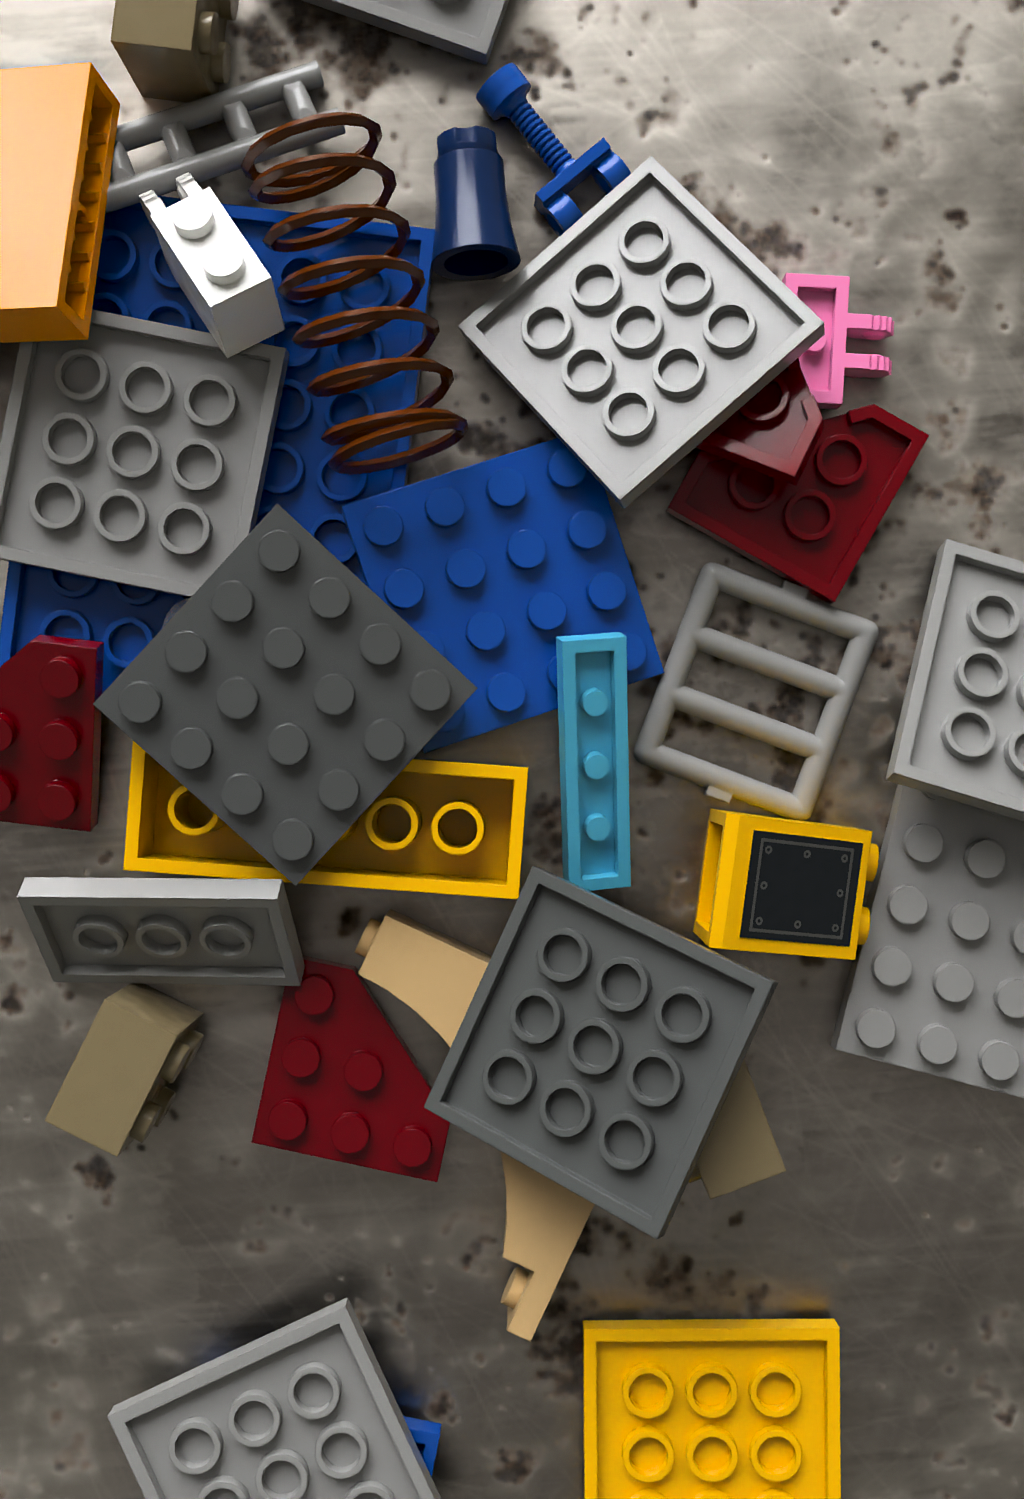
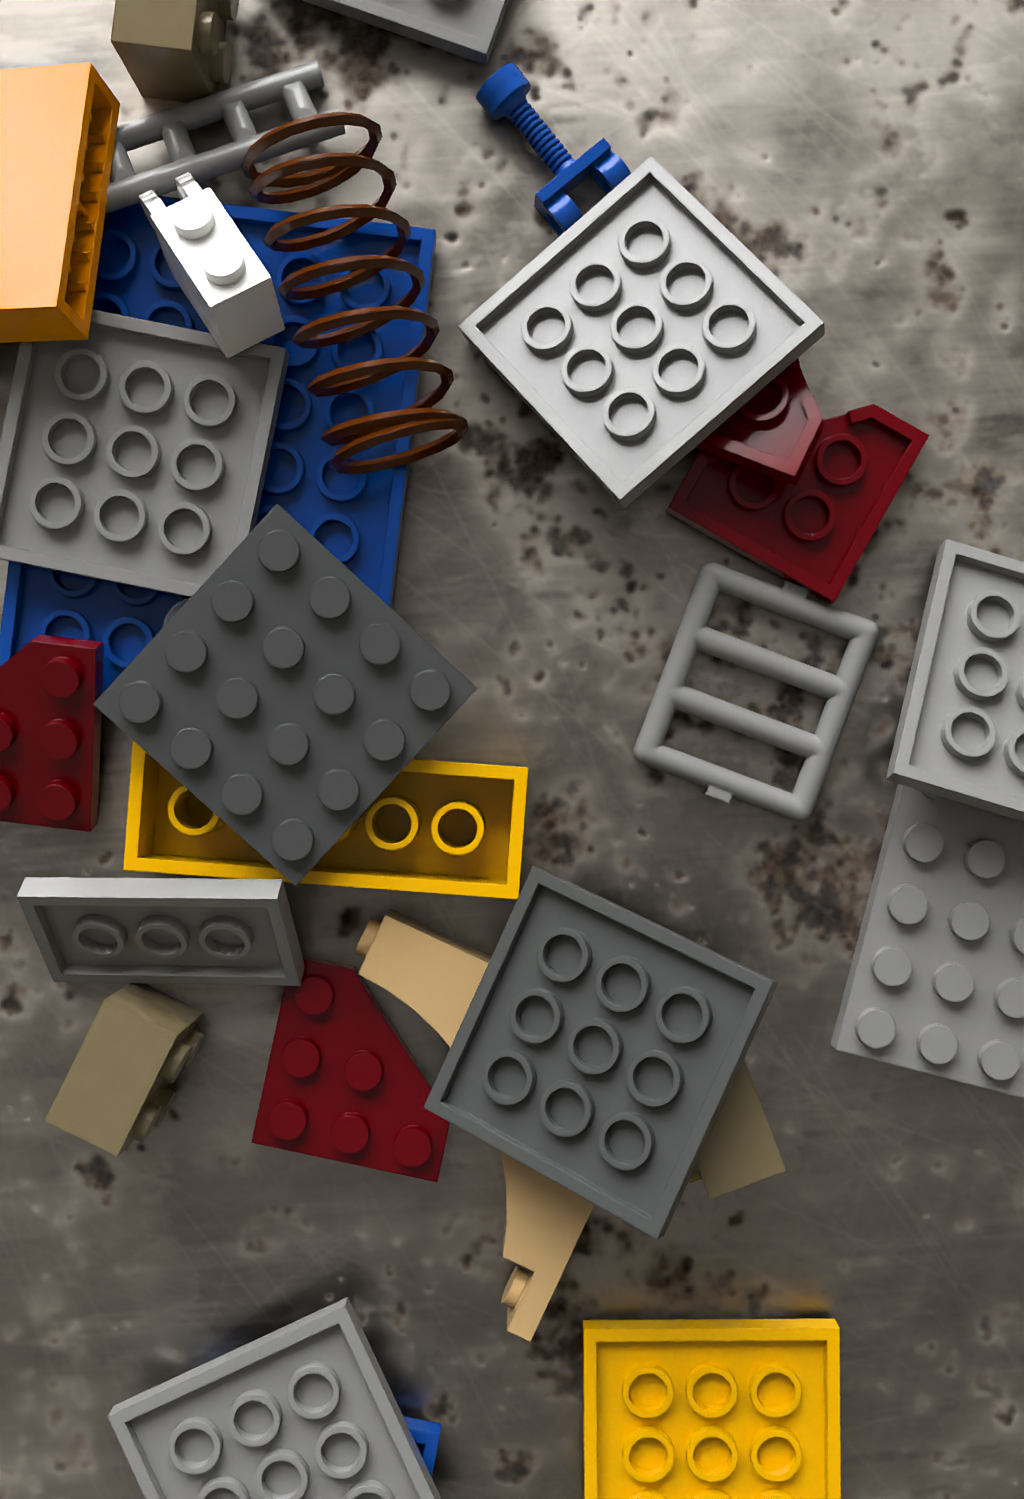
(471, 208): dark blue plant -> none
(497, 570): blue plate -> none
(594, 759): medium azure plate -> none
(784, 886): slope -> none
(827, 359): bright pink hinge -> none

